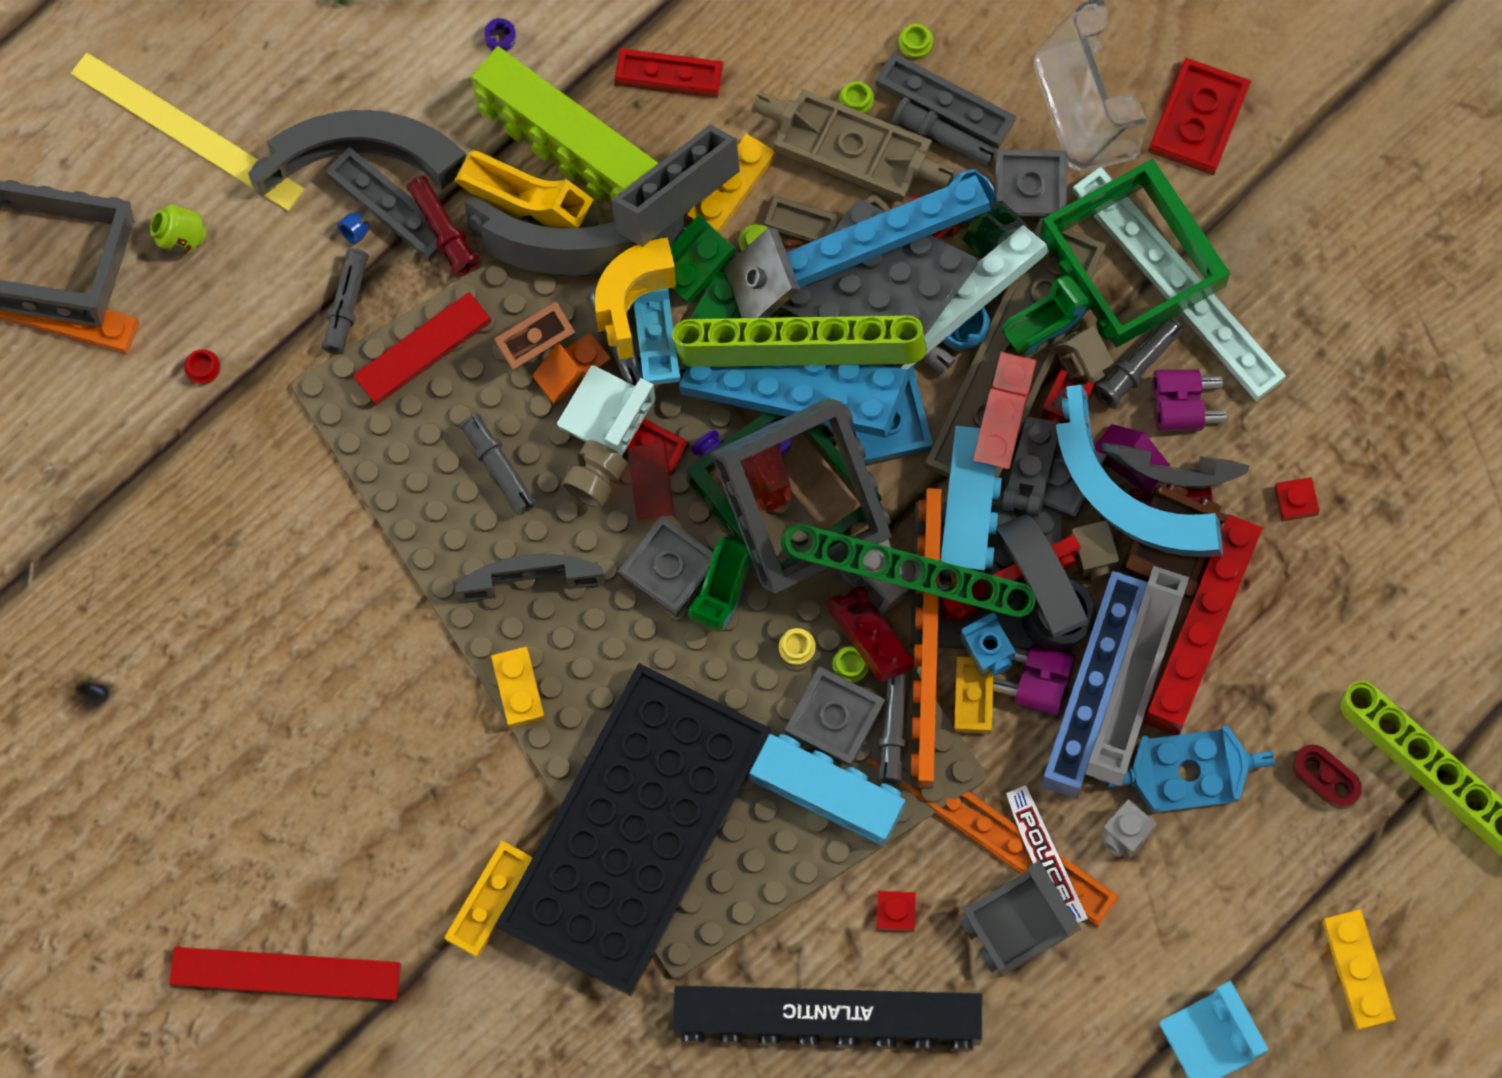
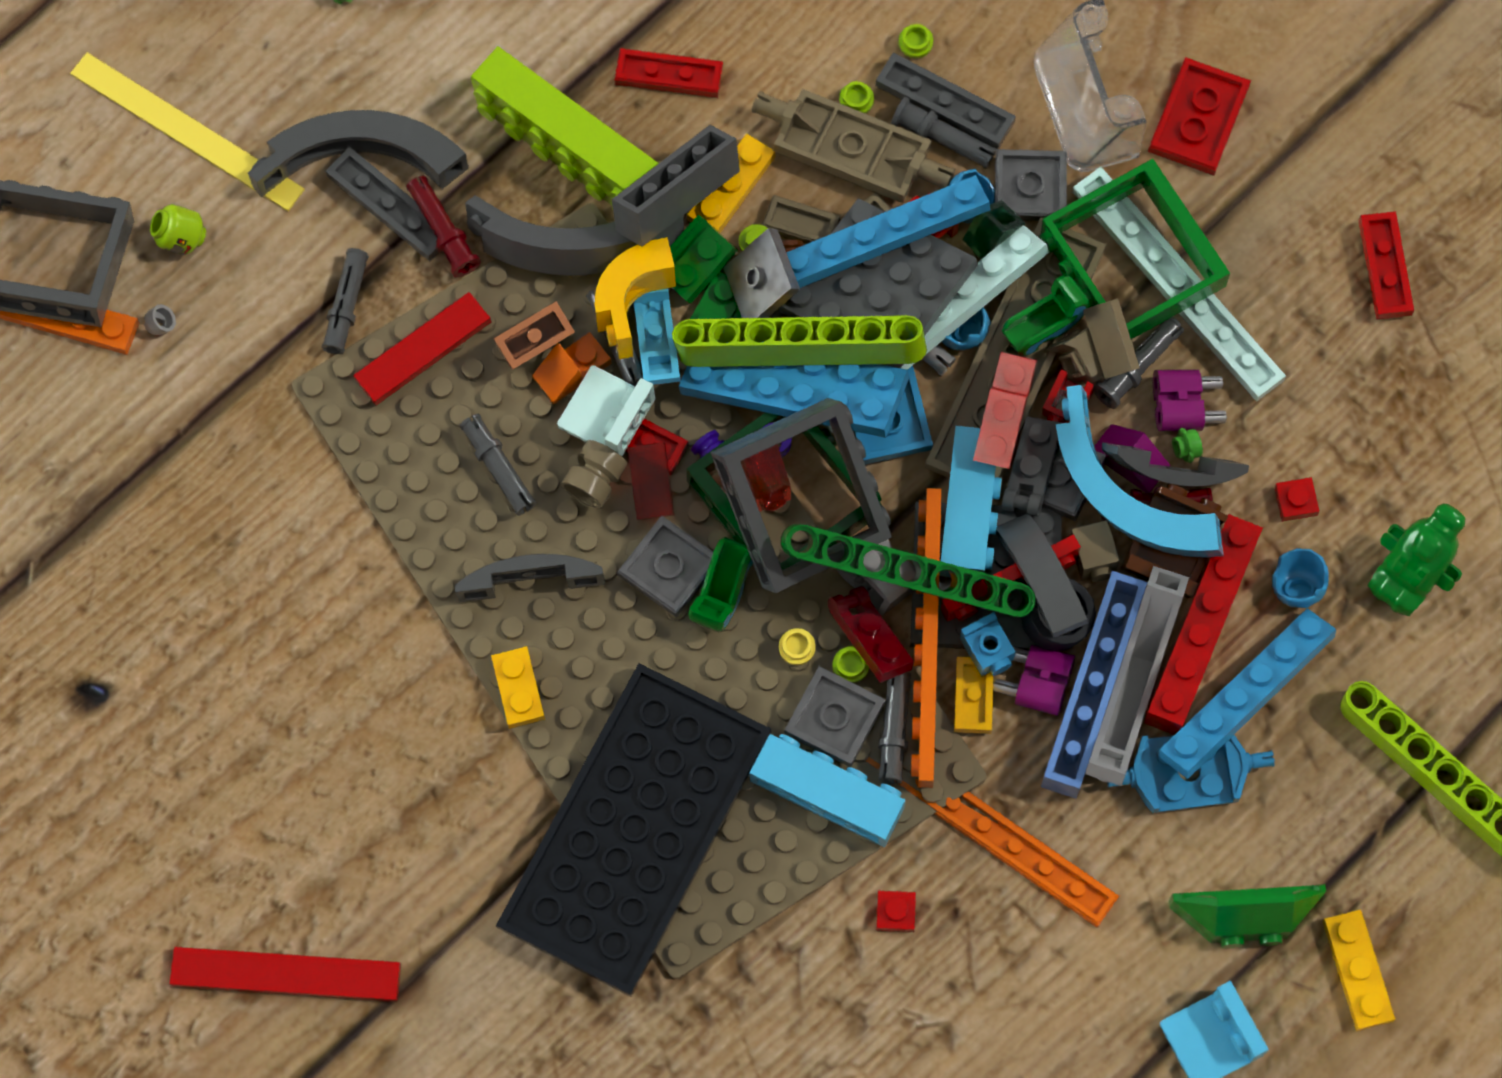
(157, 315): none -> light grey hinge
(202, 367): red plate -> none
(353, 228): blue hinge -> none
(488, 900): yellow plate -> none
(491, 30): dark purple bush -> none
(520, 194): yellow arch -> none
(827, 1016): black brick -> none
(1020, 920): dark grey panel -> none
(1042, 848): sticker -> none
(1111, 338): none -> dark tan tile
(1127, 830): light grey brick -> none
(1187, 445): none -> bright green plate
(1247, 693): none -> dark azure plate
(1247, 913): none -> green wedge
(1300, 578): none -> dark azure hair
(1329, 774): dark red plate -> none
(1386, 265): none -> red plate
(1418, 560): none -> green piece

